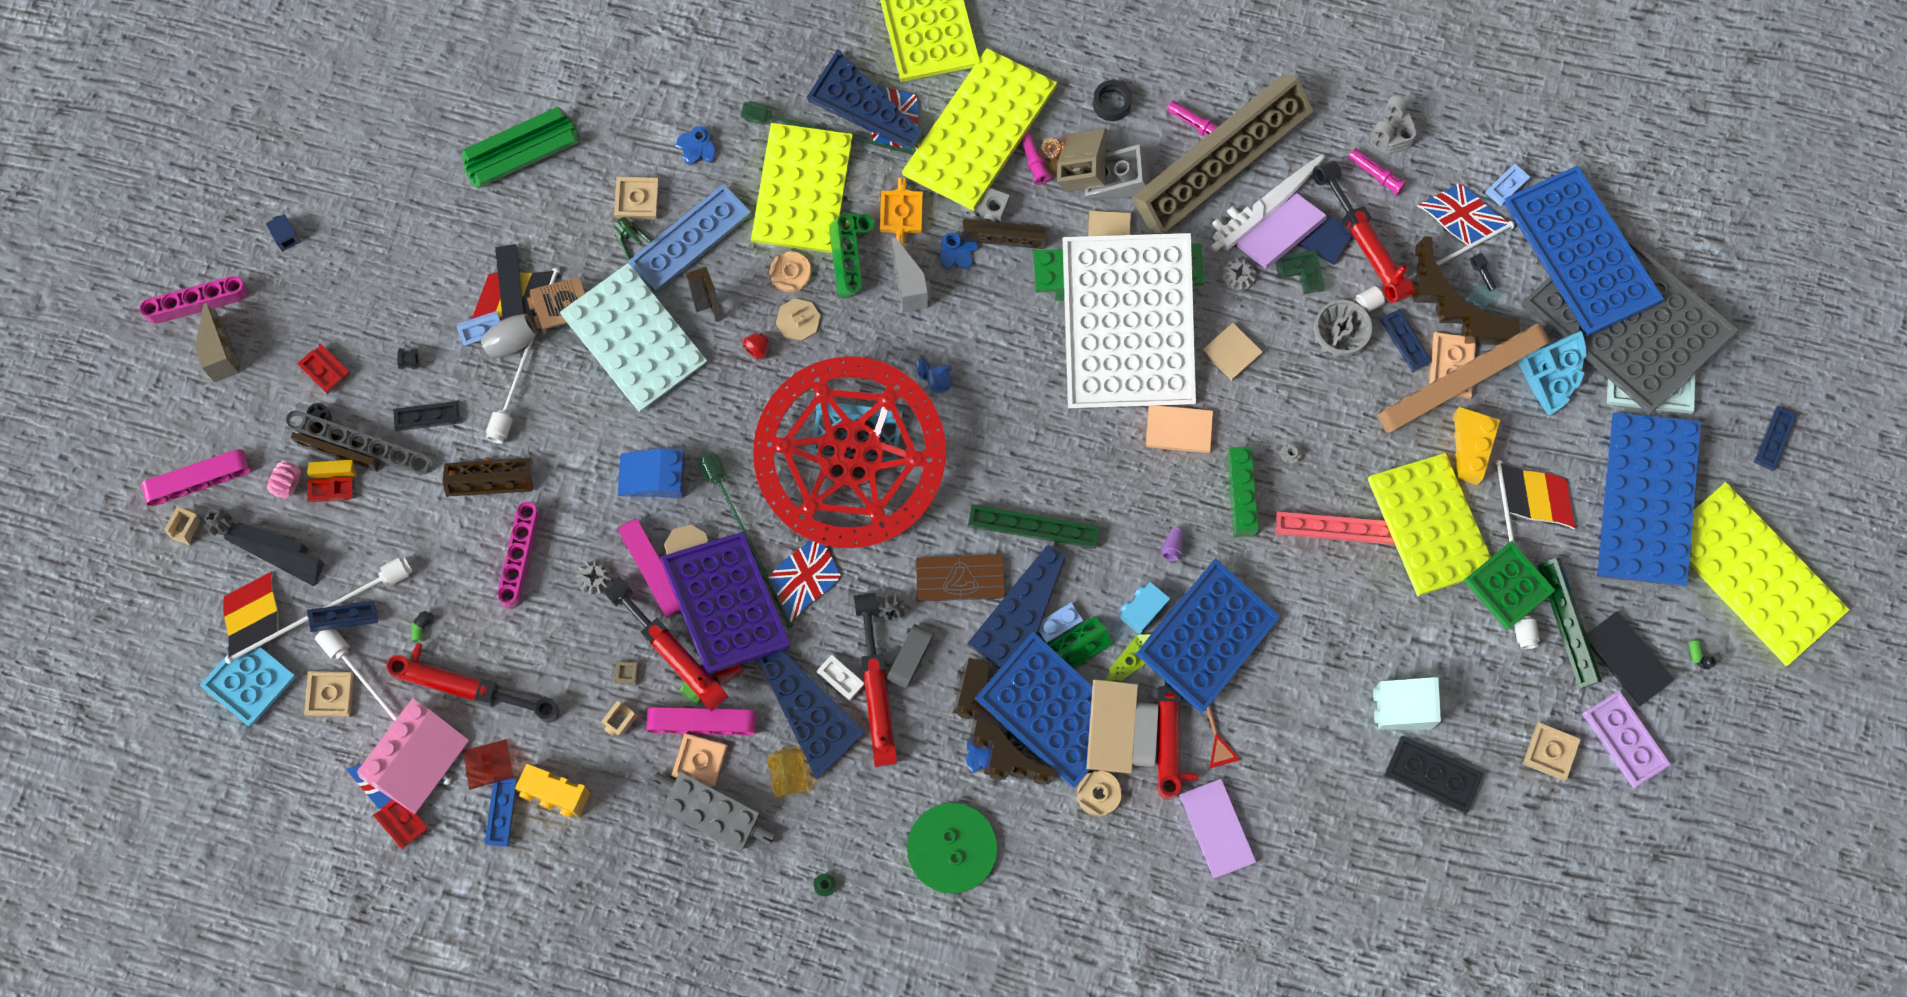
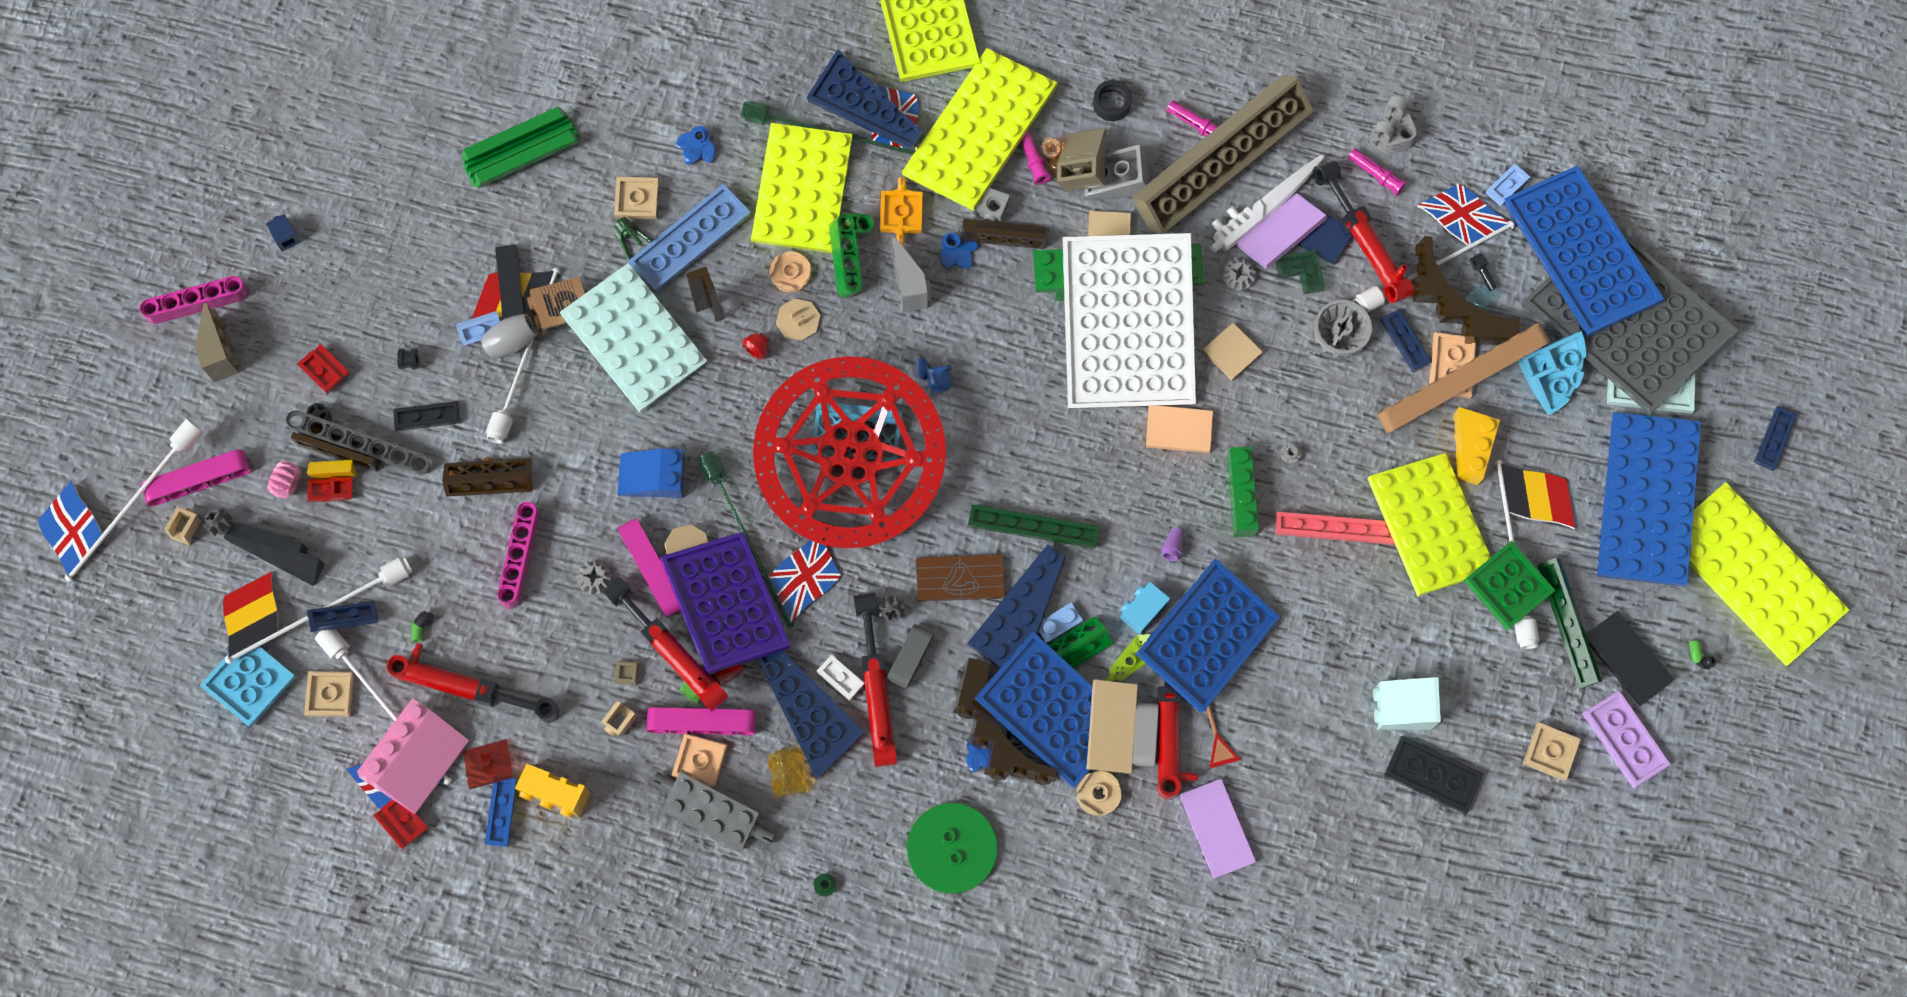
(72, 526): none -> flag

